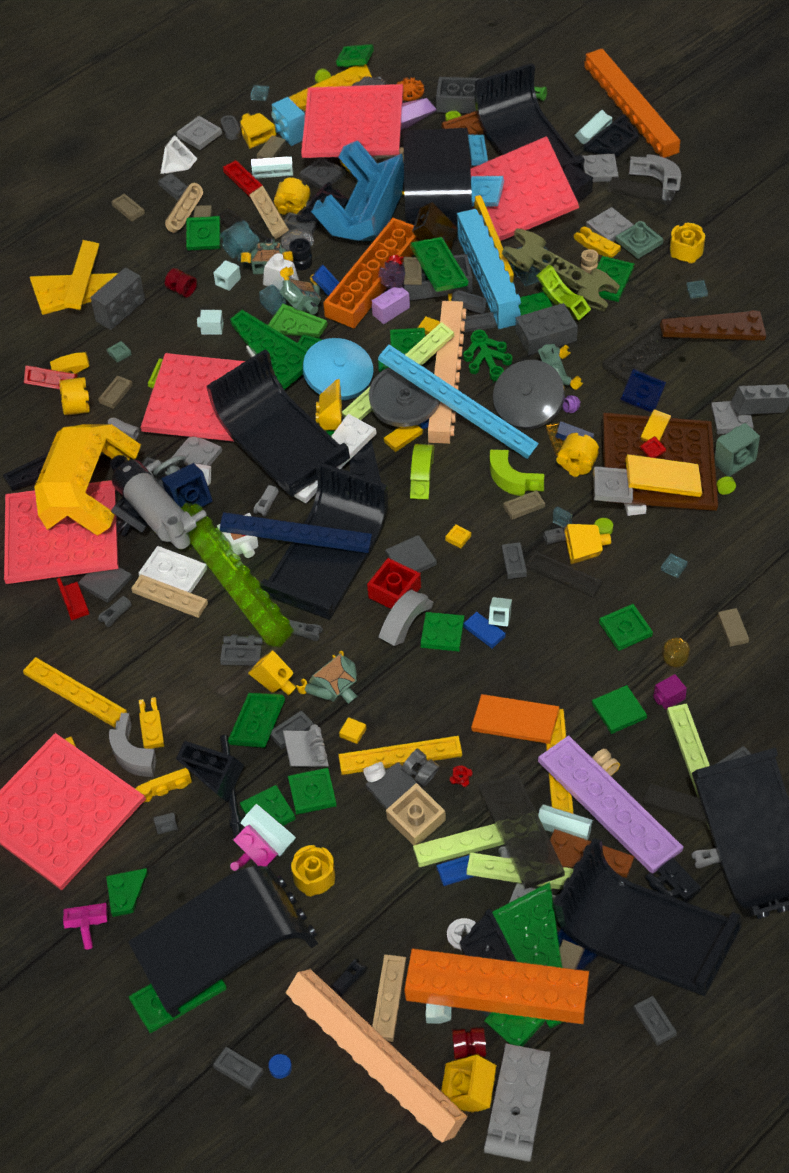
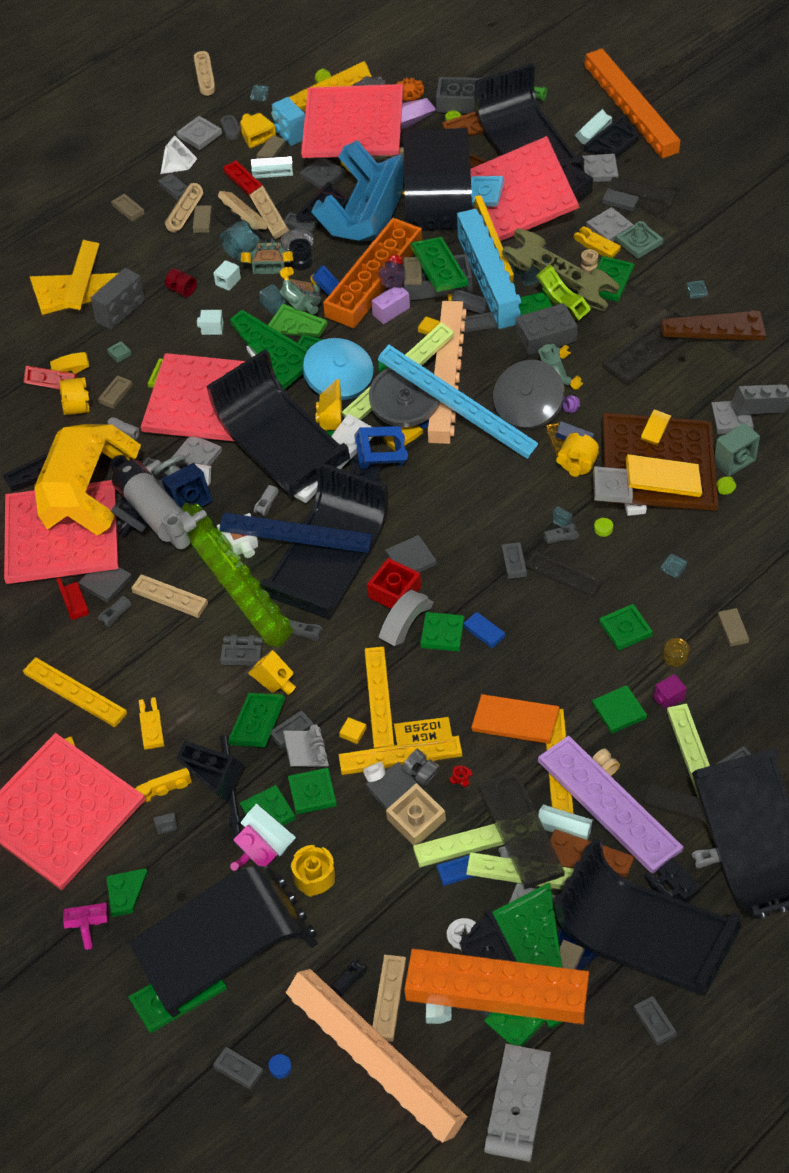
(132, 759): light grey arch -> none
(173, 569): white plate -> none
(203, 233): green plate -> none
(204, 73): none -> tan plate
(243, 210): none -> tan plate
(273, 268): white torso -> none
(291, 196): yellow brick -> none
(332, 680): torso -> none
(355, 55): green plate -> none
(363, 448): none -> blue panel
(379, 697): none -> yellow tile
(406, 339): green plate -> none
(421, 470): lime arch -> none
(423, 732): none -> yellow sticker
(433, 224): dark brown brick -> none
(458, 536): yellow tile -> none
(469, 1043): dark red wheel -> none
(469, 1083): yellow slope -> none
(477, 149): medium azure tile -> none
(480, 339): green plant -> none
(500, 611): light aqua brick -> none
(510, 479): lime arch -> none
(524, 505): dark tan tile -> none
(584, 541): yellow torso -> none
(620, 200): none -> dark grey tile
(643, 390): clear blue tile -> none
(653, 448): red tile -> none
(659, 168): light grey arch -> none
(687, 242): yellow brick -> none

